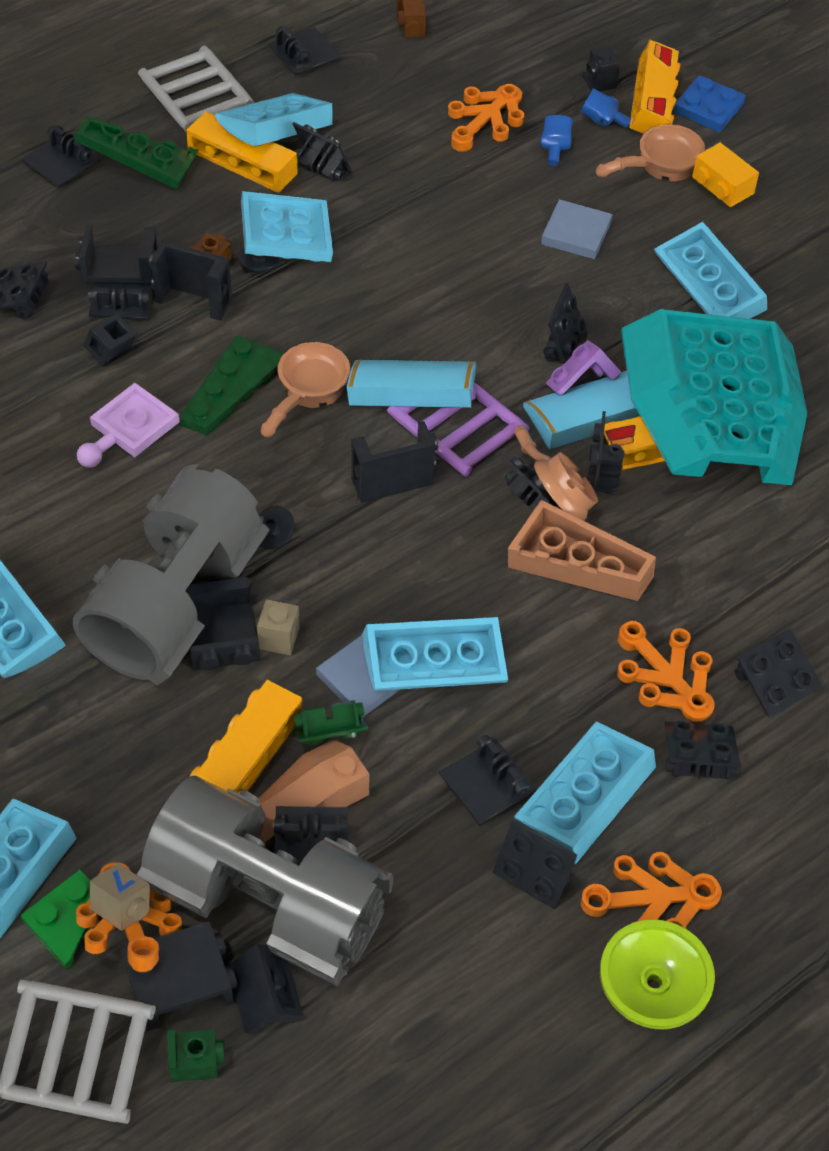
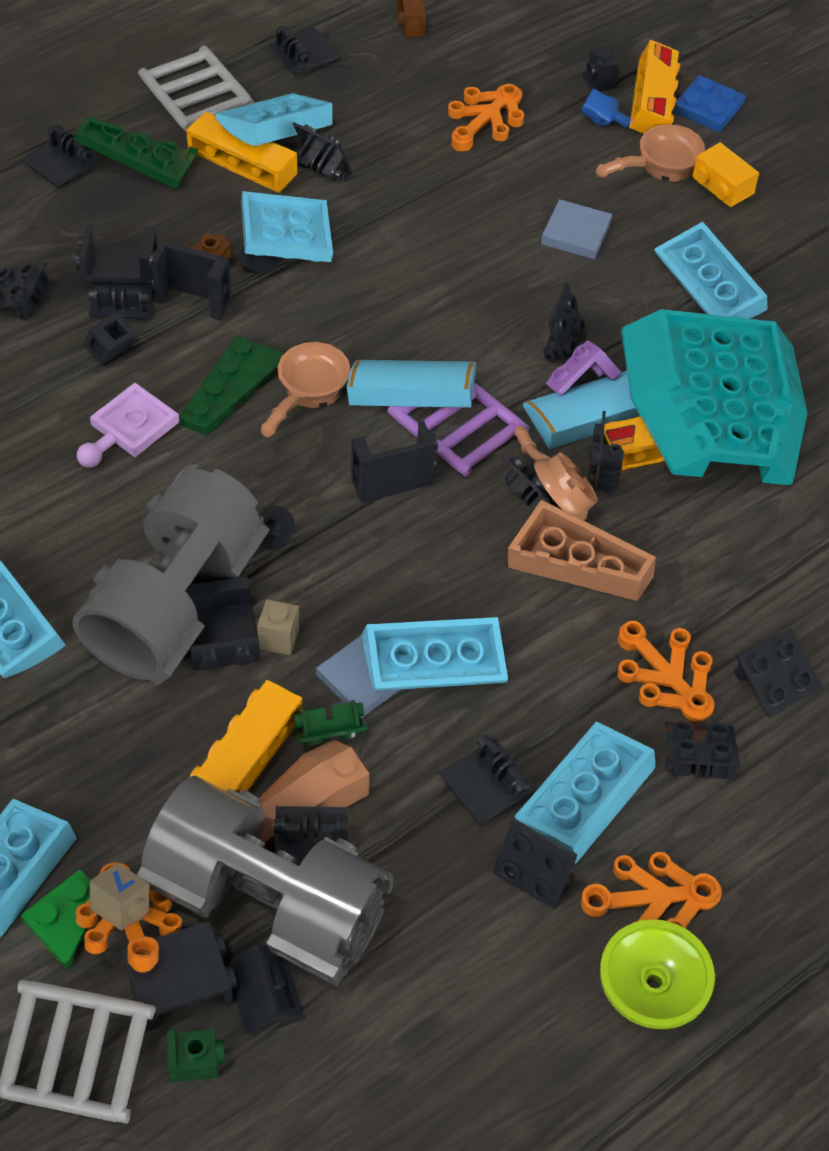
(556, 136): blue piece -> none

